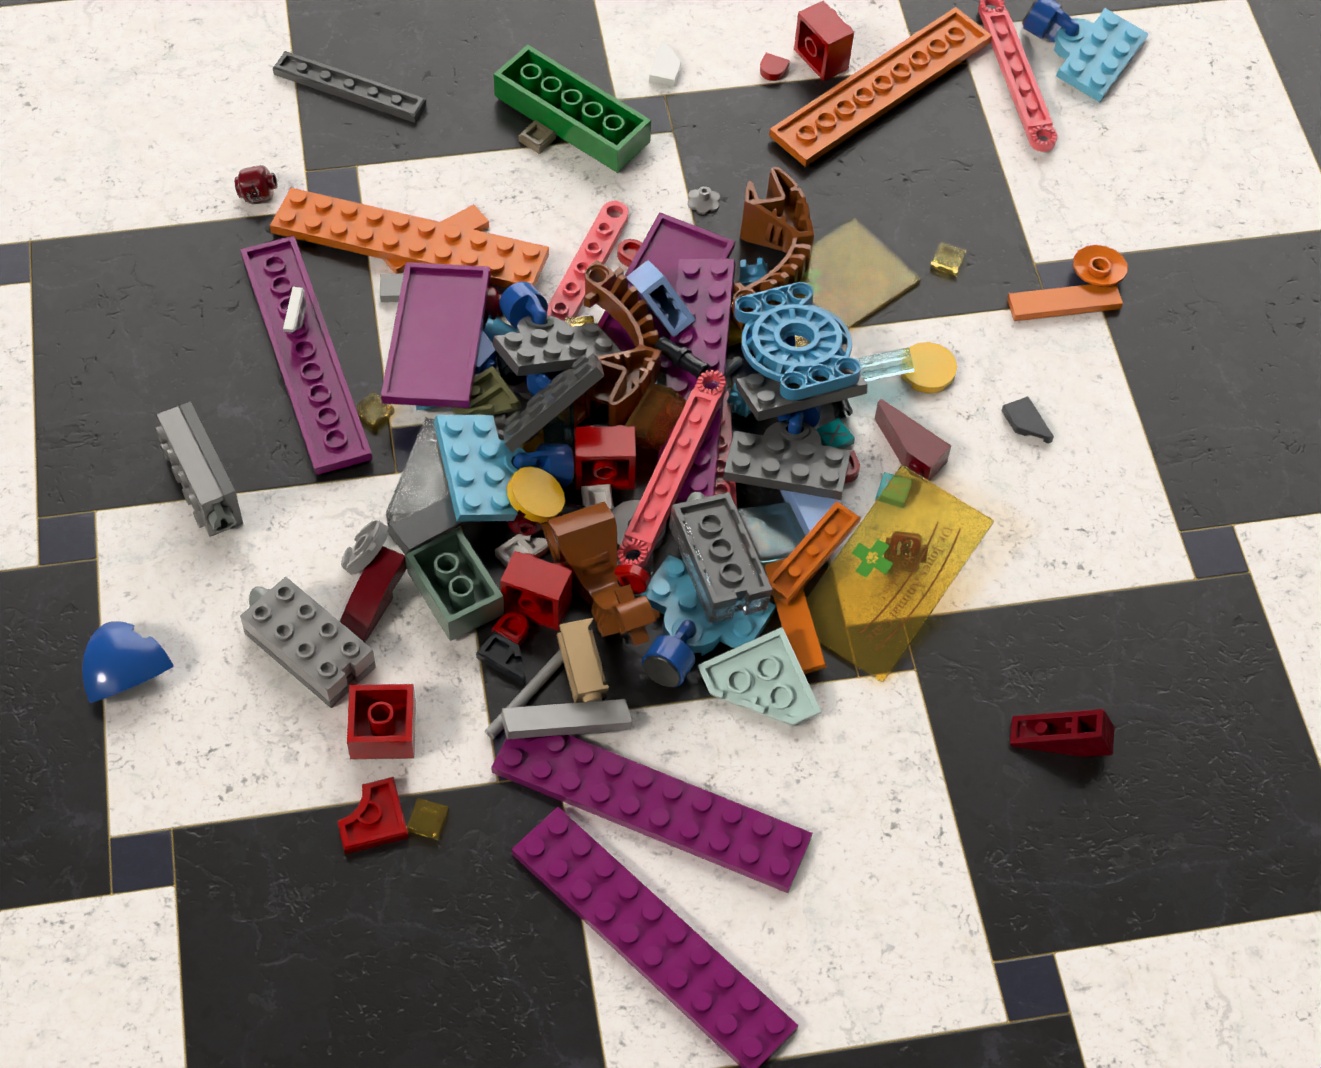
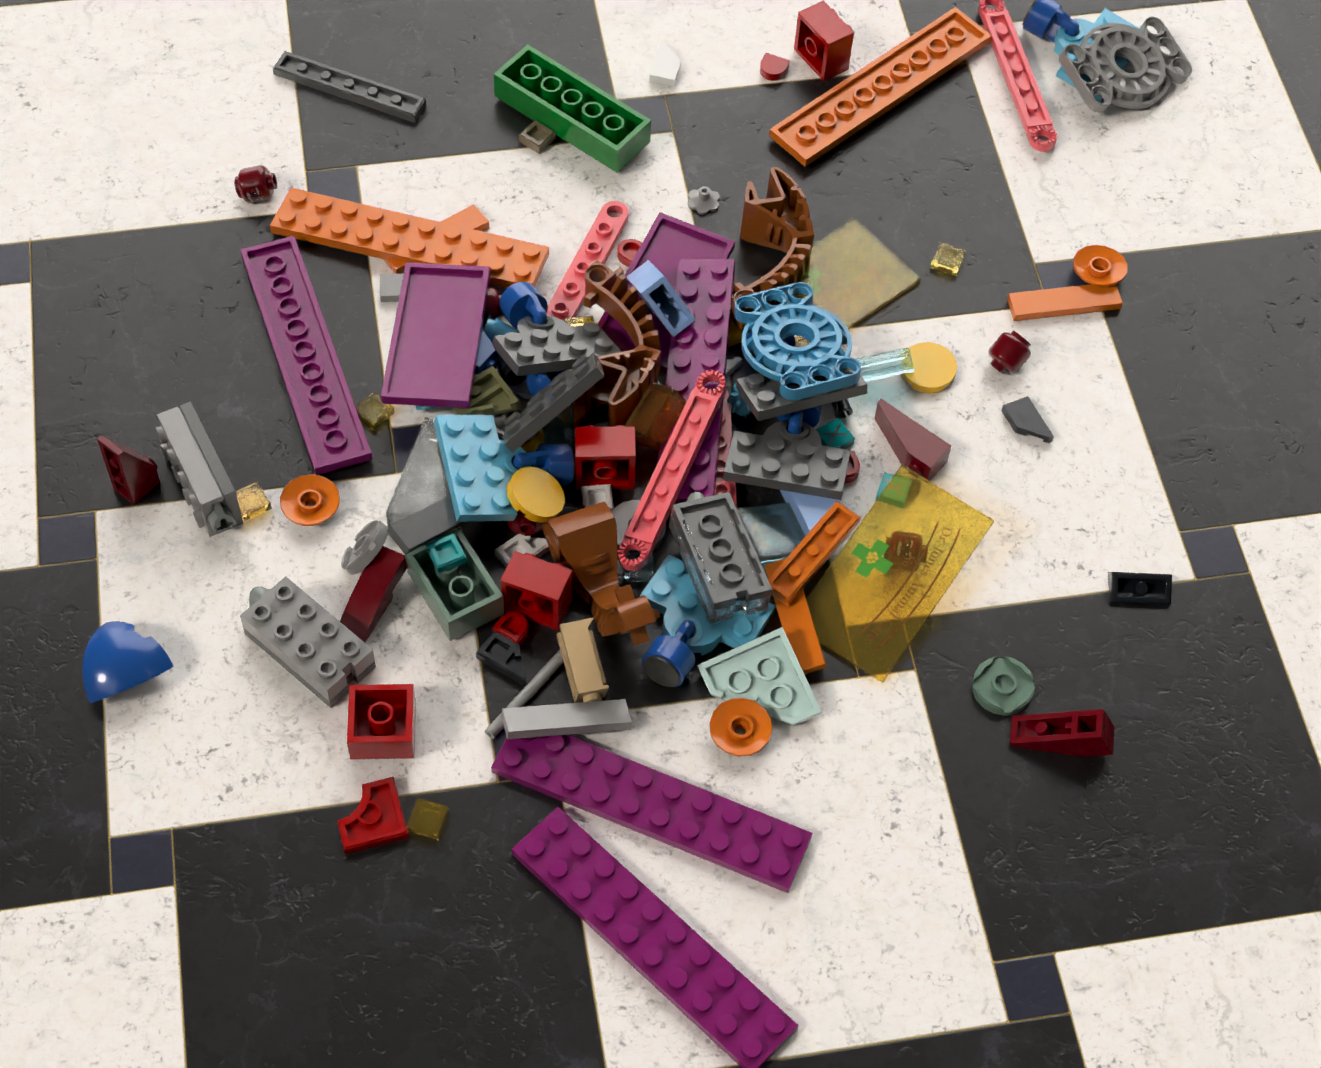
(128, 470): none -> dark red slope
(252, 501): none -> clear yellow tile
(295, 310): white tile -> none
(306, 491): none -> orange dish
(446, 553): none -> teal tile
(633, 575): red tile -> none
(681, 357): black pin -> none
(744, 715): none -> orange dish
(752, 273): dark azure tile -> none
(1003, 685): none -> sand green tile
(1009, 352): none -> dark red head
(1111, 82): none -> light grey piece
(1140, 587): none -> black slope

